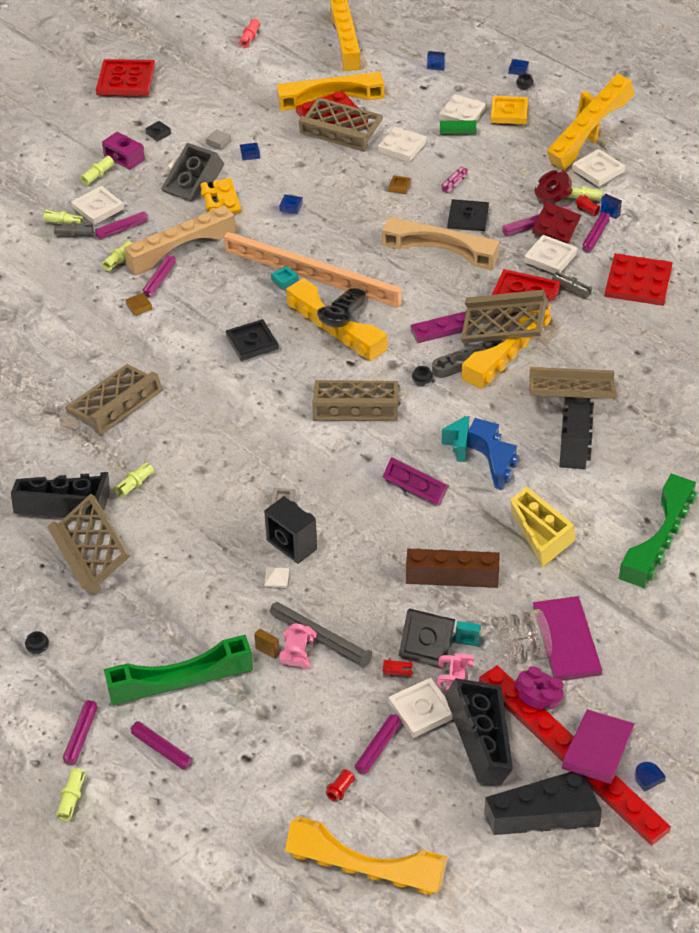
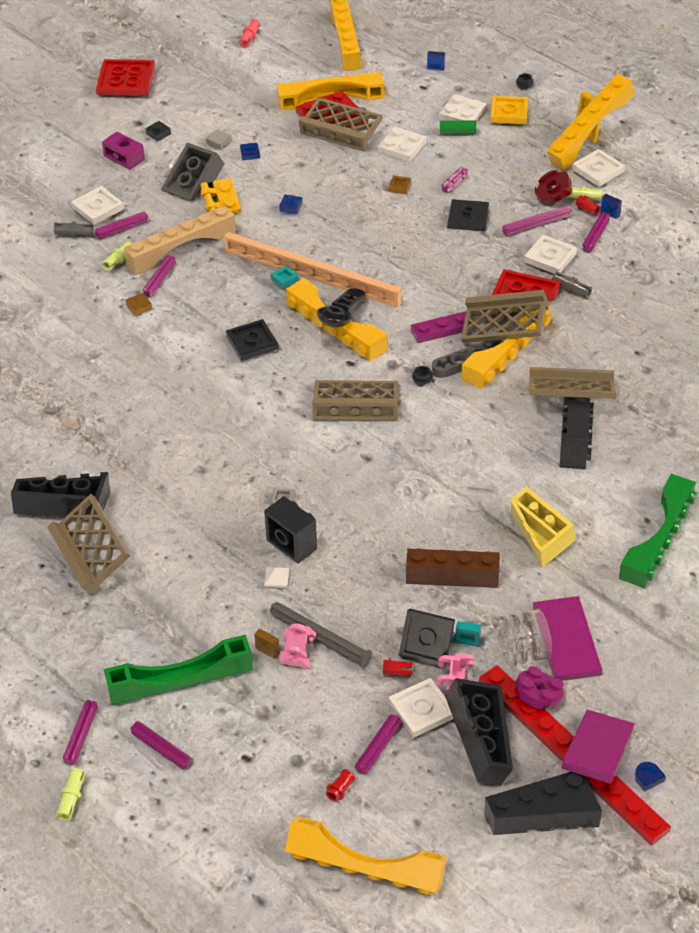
(36, 642): black plate -> none
(63, 217): yellowish green pin -> none
(97, 170): yellowish green pin -> none
(118, 405): dark tan fence -> none
(133, 480): yellowish green pin -> none
(415, 481): magenta plate -> none
(456, 435): teal slope -> none
(477, 250): tan arch -> none
(501, 456): blue arch -> none
(518, 67): clear blue tile -> none
(556, 223): dark red plate -> none
(638, 279): red plate -> none

